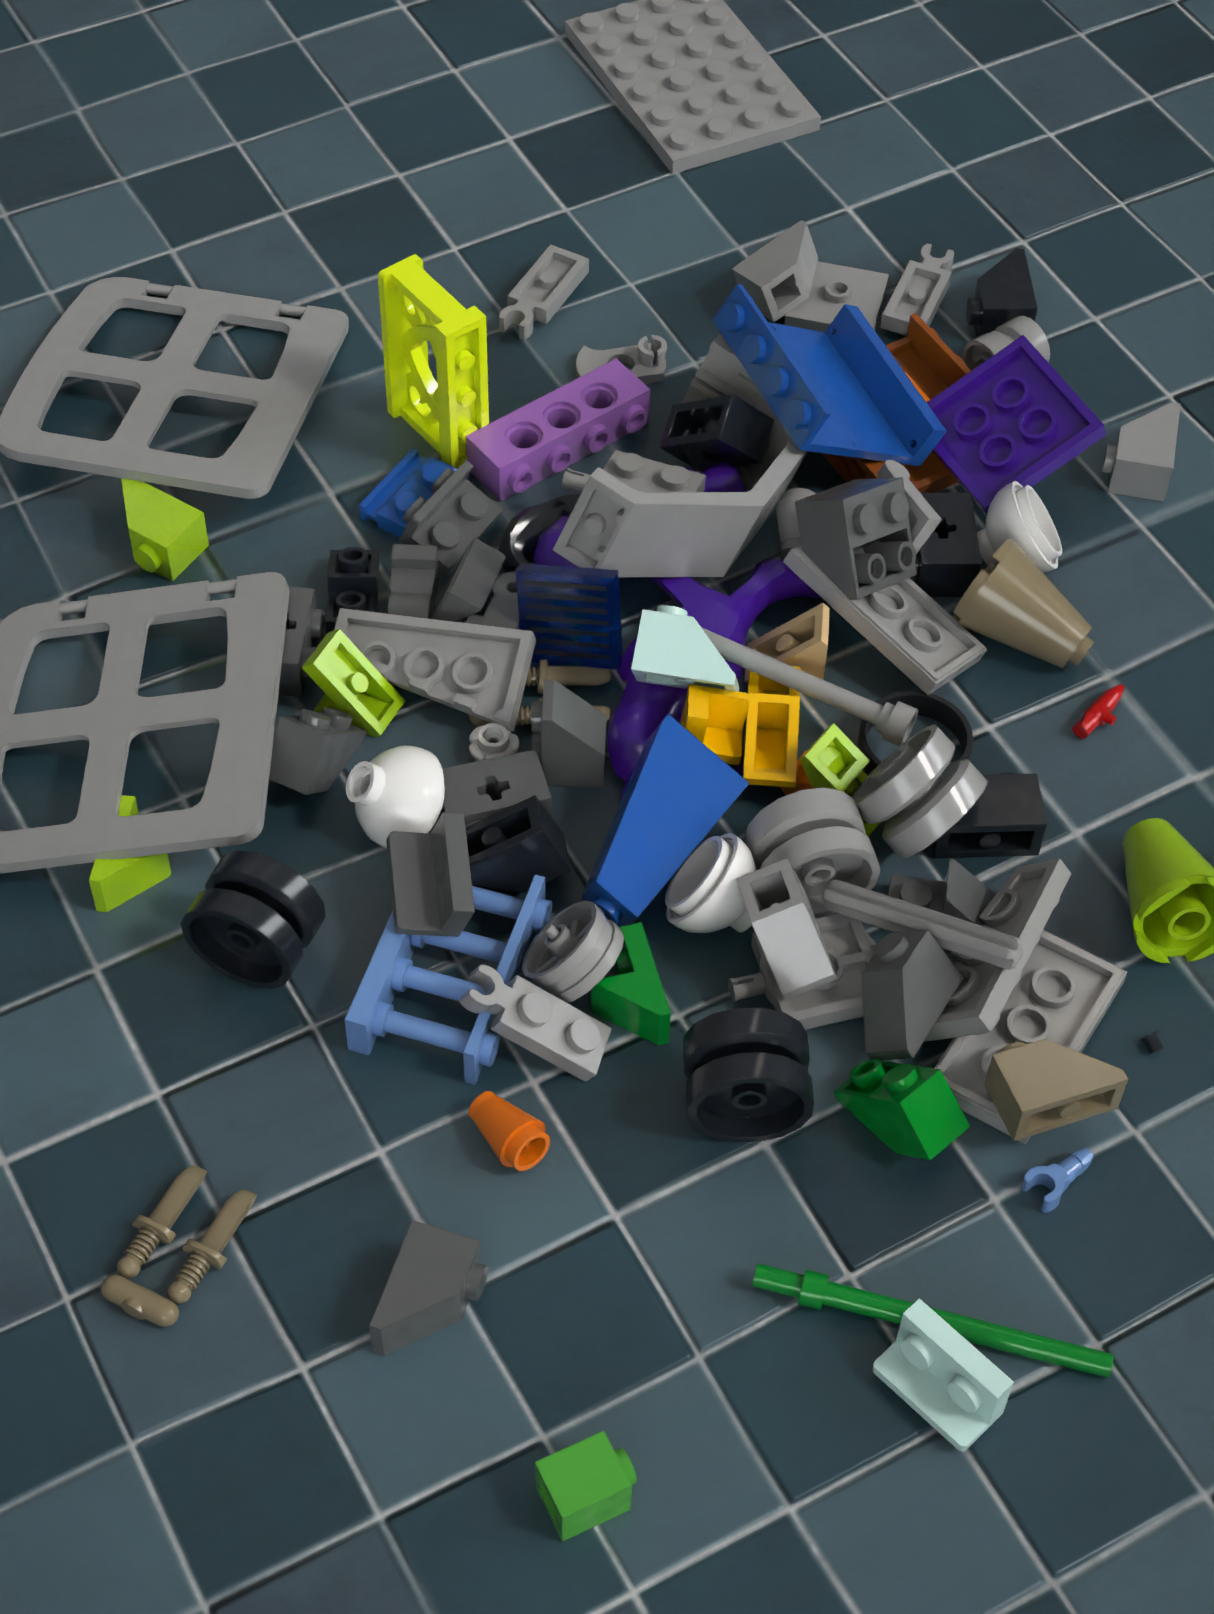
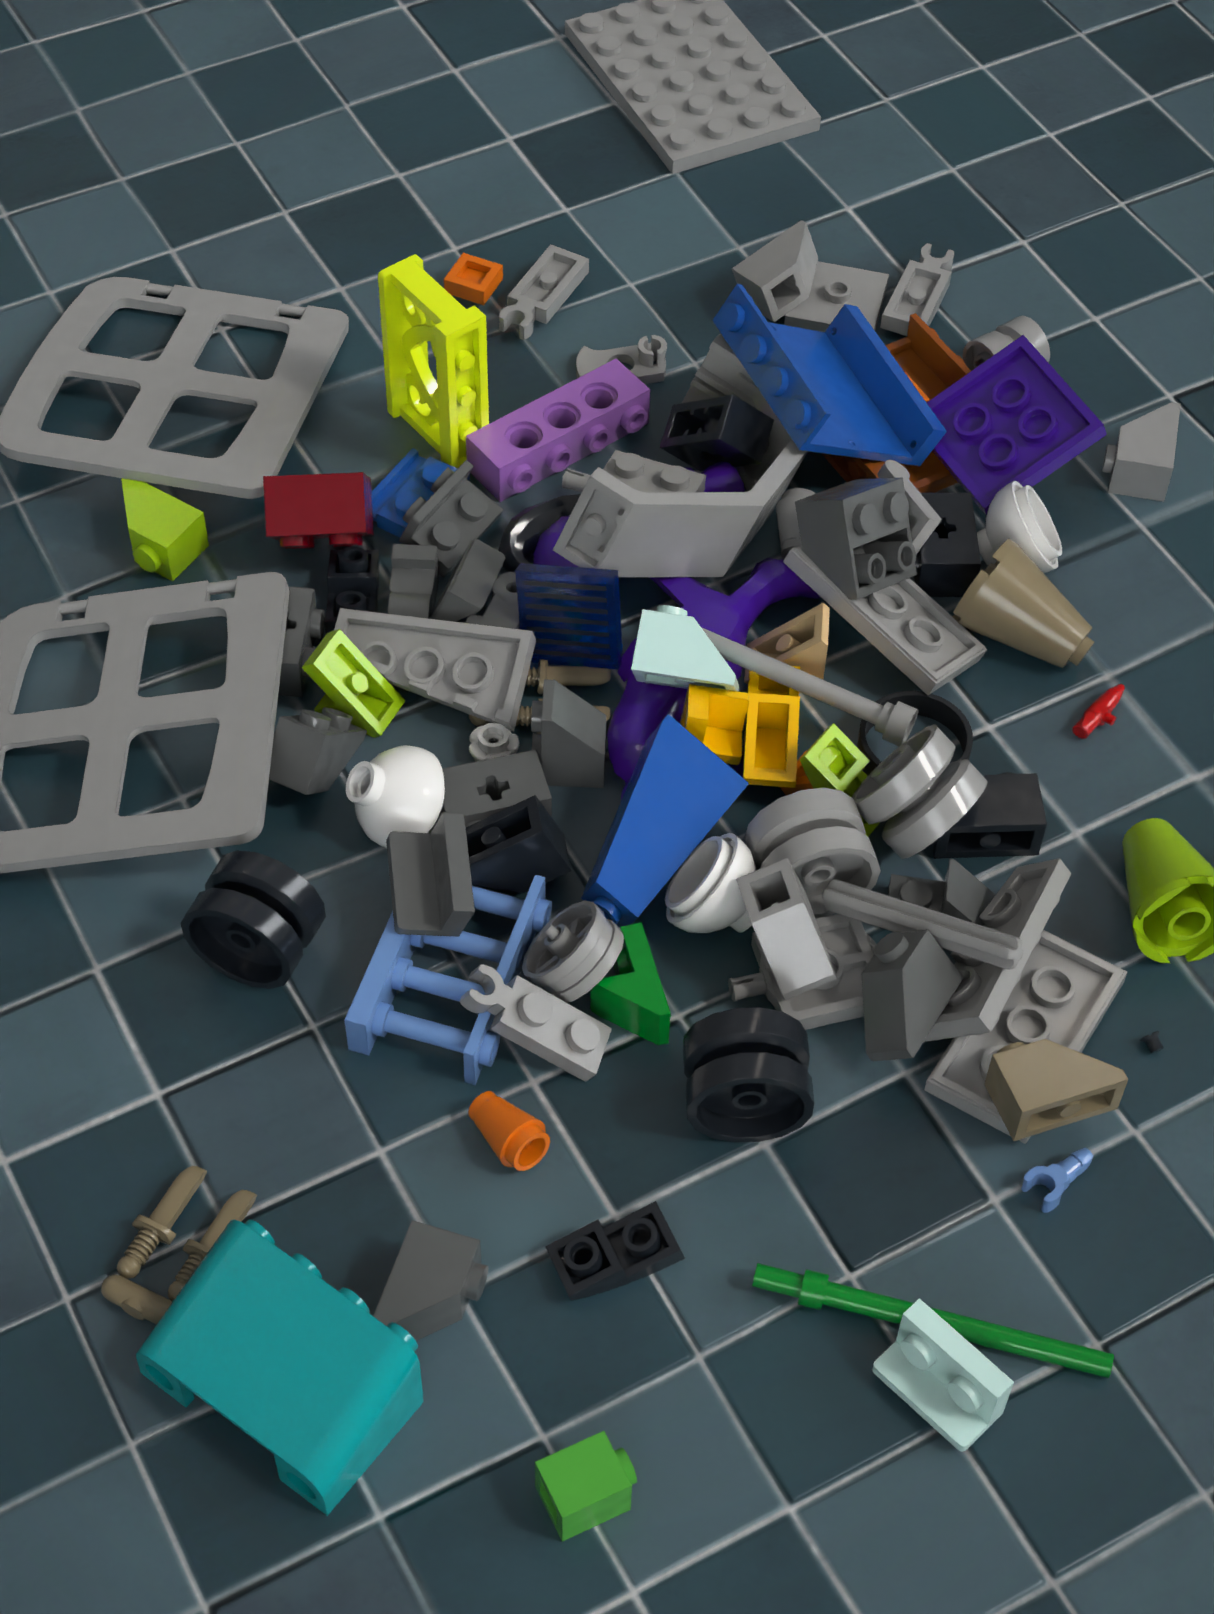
(122, 879): lime slope -> none
(286, 1362): none -> teal windscreen
(317, 508): none -> dark red piece
(473, 278): none -> orange plate
(616, 1255): none -> black slope
(904, 1106): green slope -> none
(1002, 294): black slope -> none

